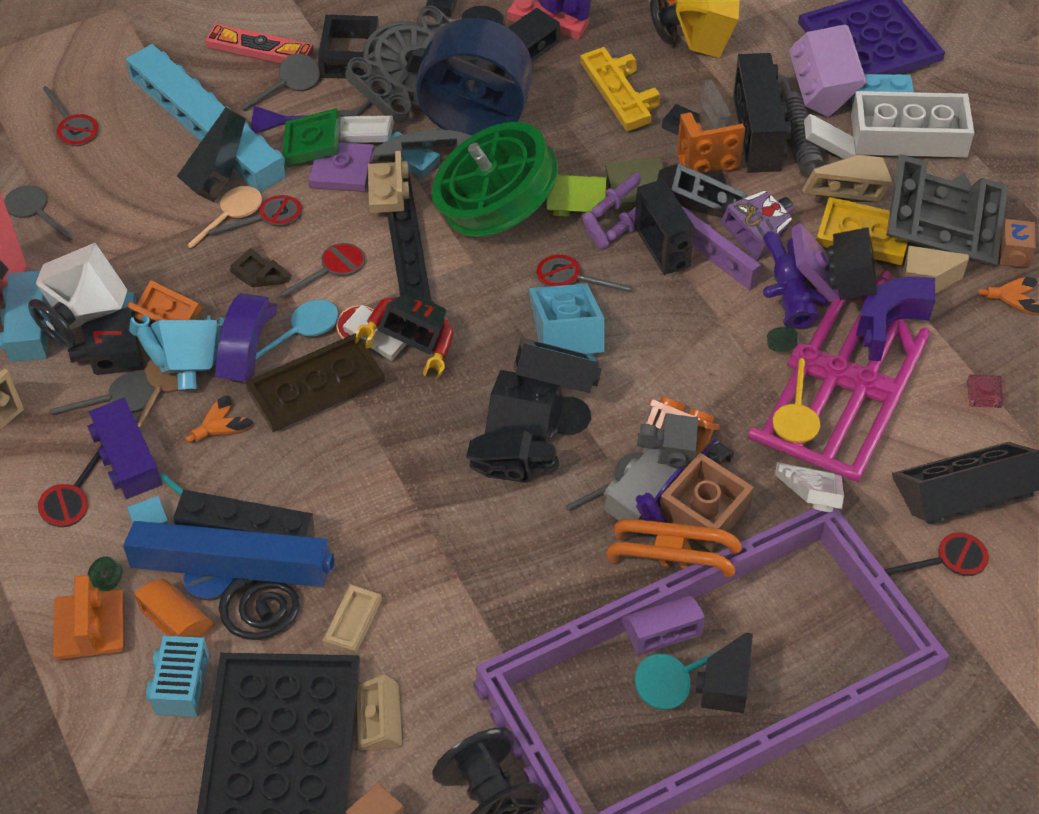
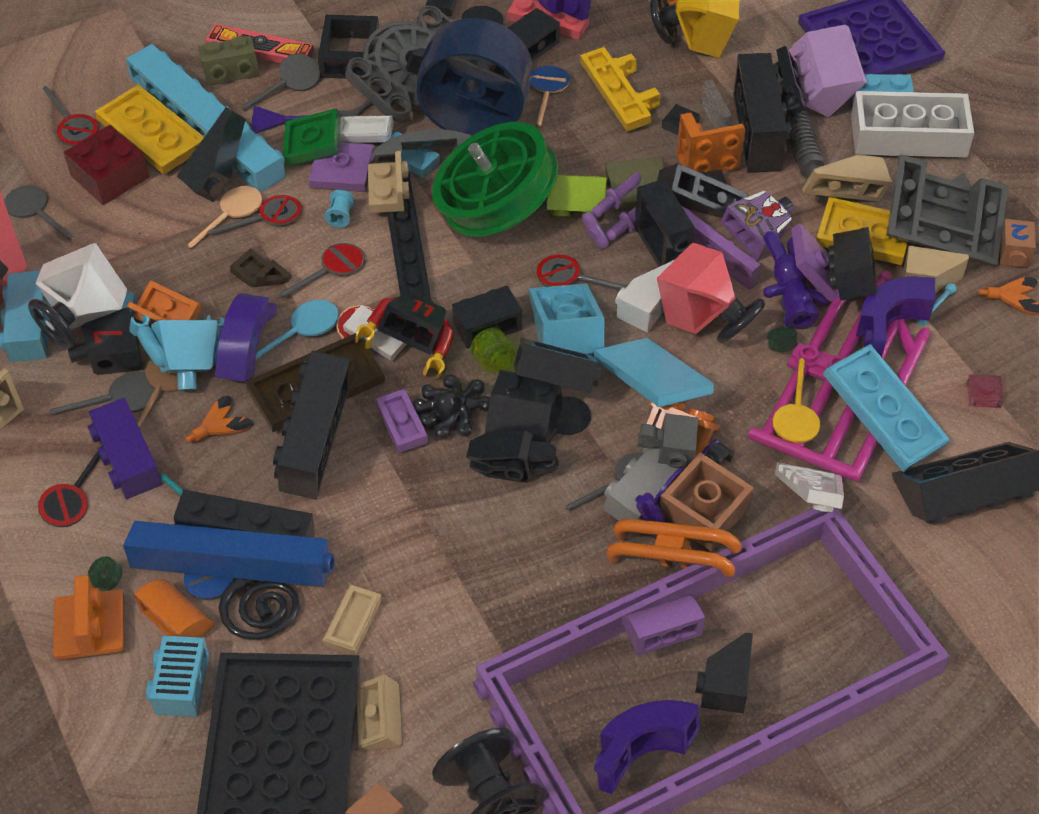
(106, 164): none -> dark red brick
(148, 511): medium azure tile -> none
(151, 128): none -> yellow plate
(228, 60): none -> olive bracket
(312, 425): none -> black brick
(338, 213): none -> medium azure bush
(401, 420): none -> medium lavender plate
(450, 405): none -> black animal
(488, 310): none -> black brick
(493, 350): none -> clear neon green head
(548, 80): none -> blue piece
(641, 300): none -> white slope
(641, 730): none -> dark purple arch
(654, 372): none -> medium azure tile
(664, 680): teal piece -> none
(700, 289): none -> coral piece
(791, 82): none -> black hinge
(829, 137): white tile -> none
(886, 407): none -> medium azure tile
(950, 289): none -> medium azure hinge
(958, 552): piece -> none

